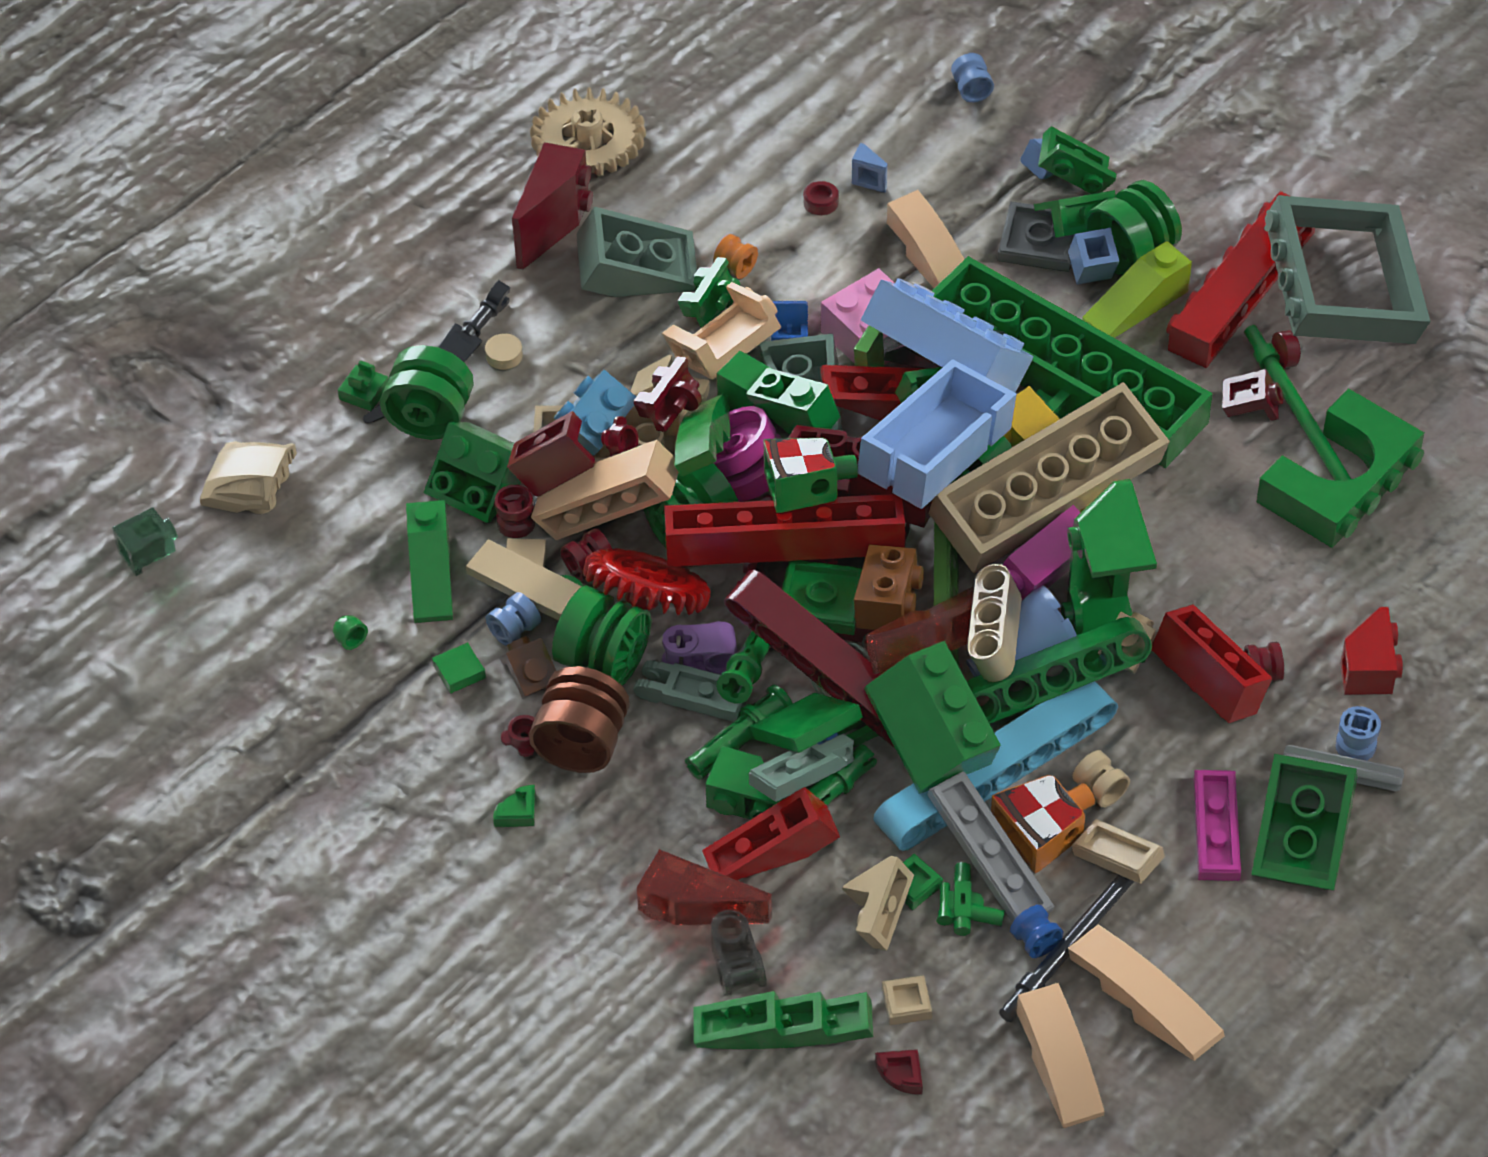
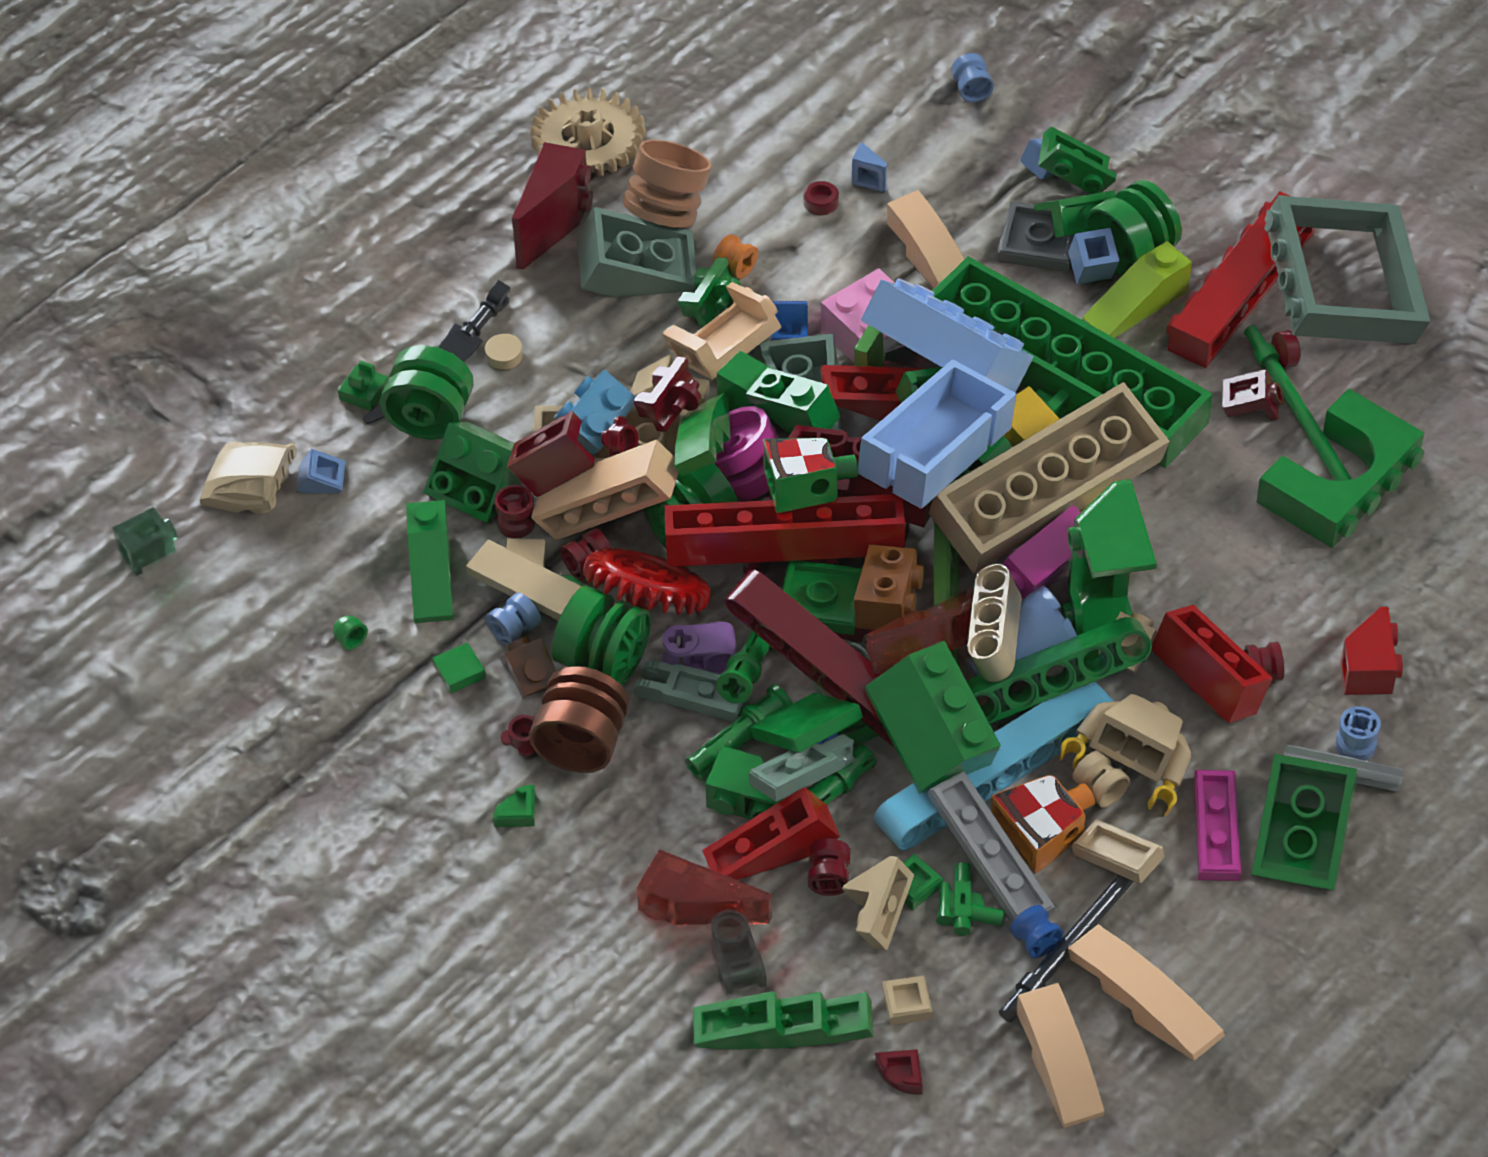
(320, 473): none -> medium blue slope
(667, 183): none -> nougat wheel
(829, 867): none -> dark red wheel
(1140, 737): none -> tan torso

